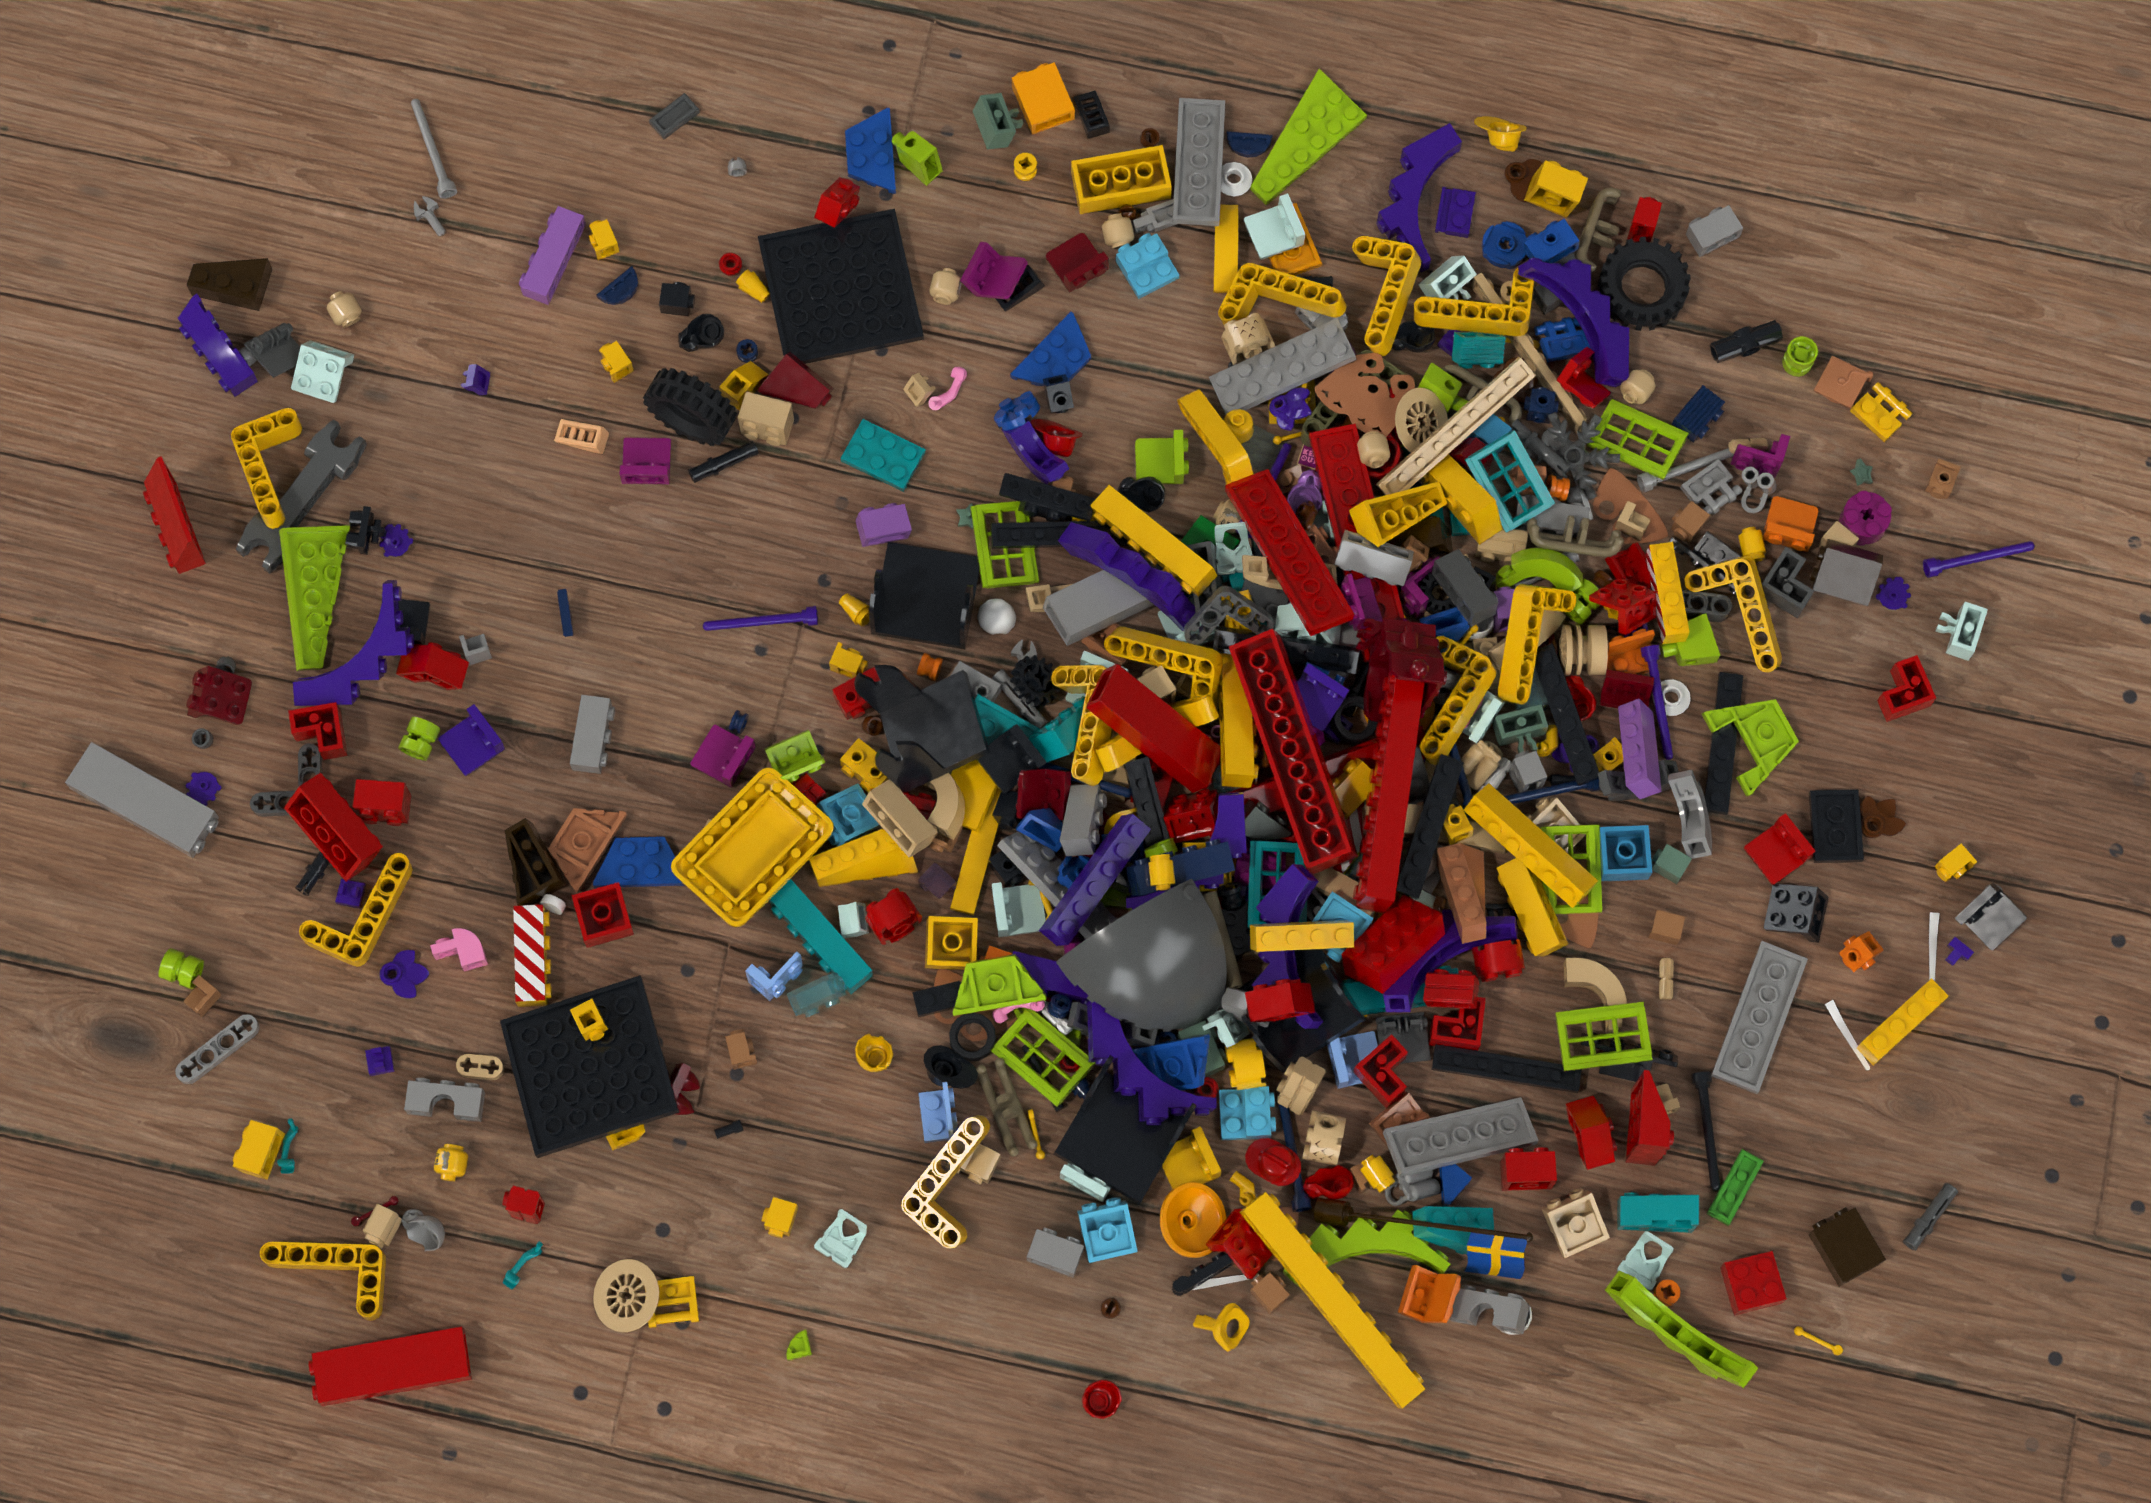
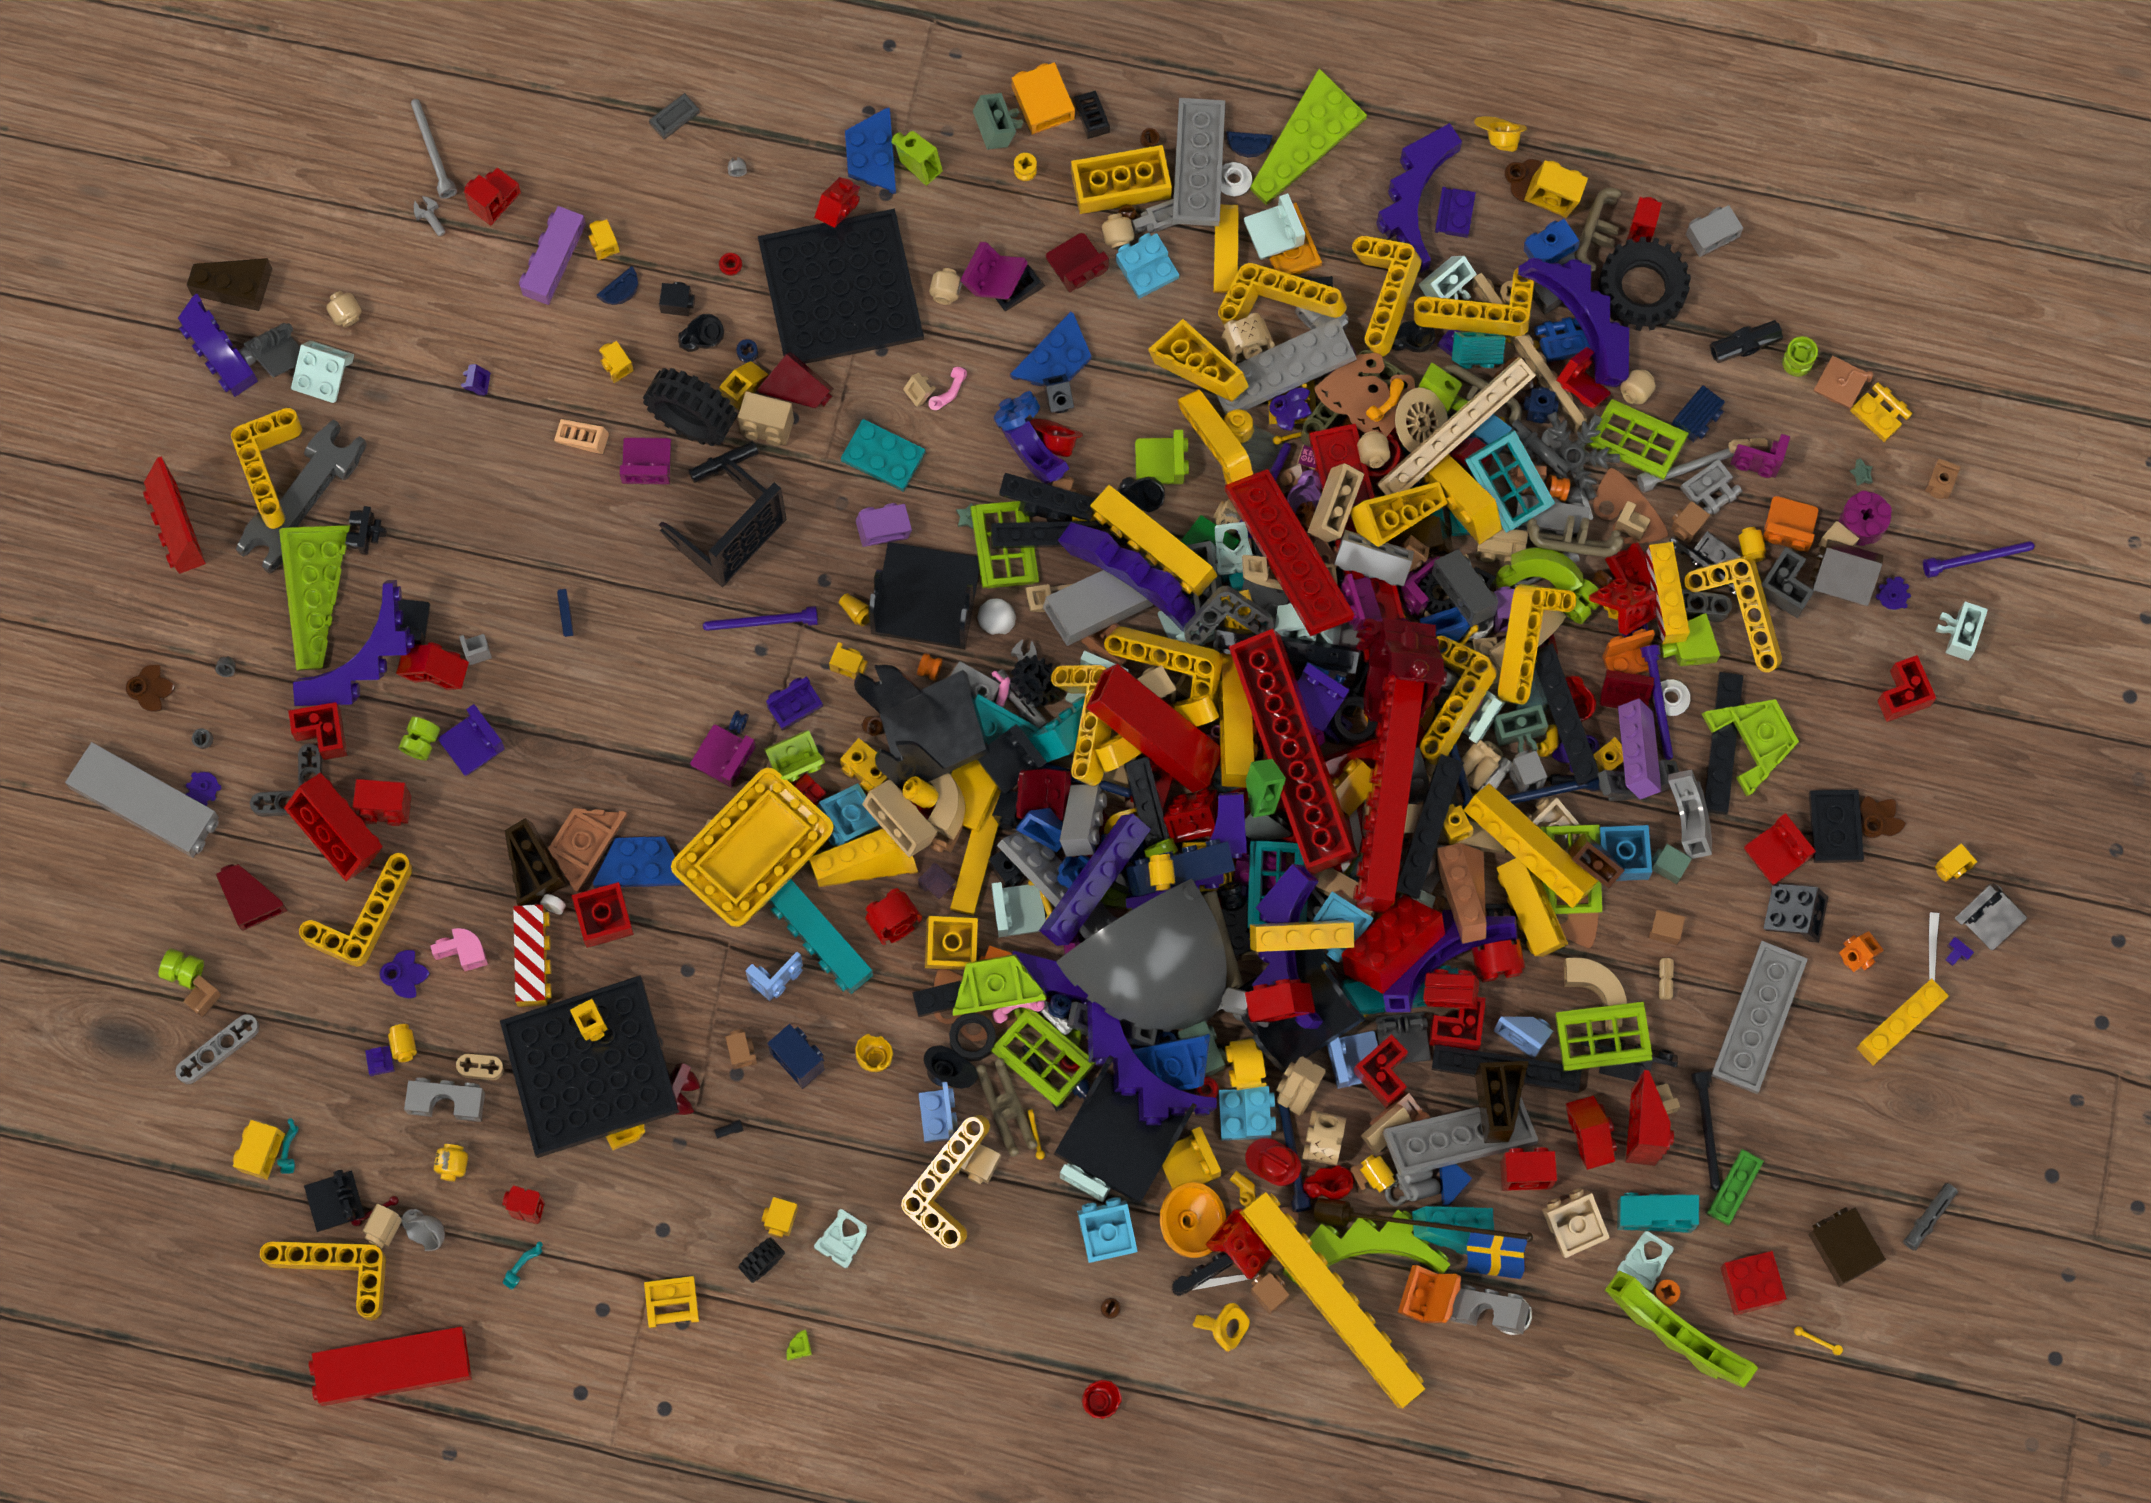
(153, 688): none -> reddish brown plate
(219, 695): dark red bracket -> none
(247, 897): none -> dark red slope
(313, 874): black pin -> none
(334, 1200): none -> black hinge
(350, 893): dark purple tile -> none
(396, 541): dark purple piece -> none
(402, 1043): none -> yellow brick
(491, 195): none -> red brick
(592, 734): light grey brick -> none
(606, 1283): tan piece -> none
(743, 537): none -> black piece
(753, 286): yellow cone -> none
(761, 1259): none -> black tyre
(793, 702): none -> dark purple bracket
(796, 1055): none -> dark blue brick
(816, 994): clear light blue brick -> none
(849, 700): red brick -> none
(853, 919): light aqua piece -> none
(920, 792): none -> yellow brick
(1003, 689): none -> bright pink piece
(1055, 1252): light grey brick -> none
(1198, 361): none -> yellow wedge
(1228, 1027): light aqua bracket -> none
(1264, 787): none -> bright green slope
(1336, 502): none -> tan brick
(1374, 1135): none -> tan slope
(1396, 387): none -> light orange piece
(1499, 1097): none -> dark brown wedge
(1504, 257): blue plate -> none
(1524, 1033): none -> light blue slope
(1584, 649): tan wheel -> none
(1595, 860): none -> reddish brown slope
(1753, 480): light grey piece -> none
(1845, 1031): white sticker -> none

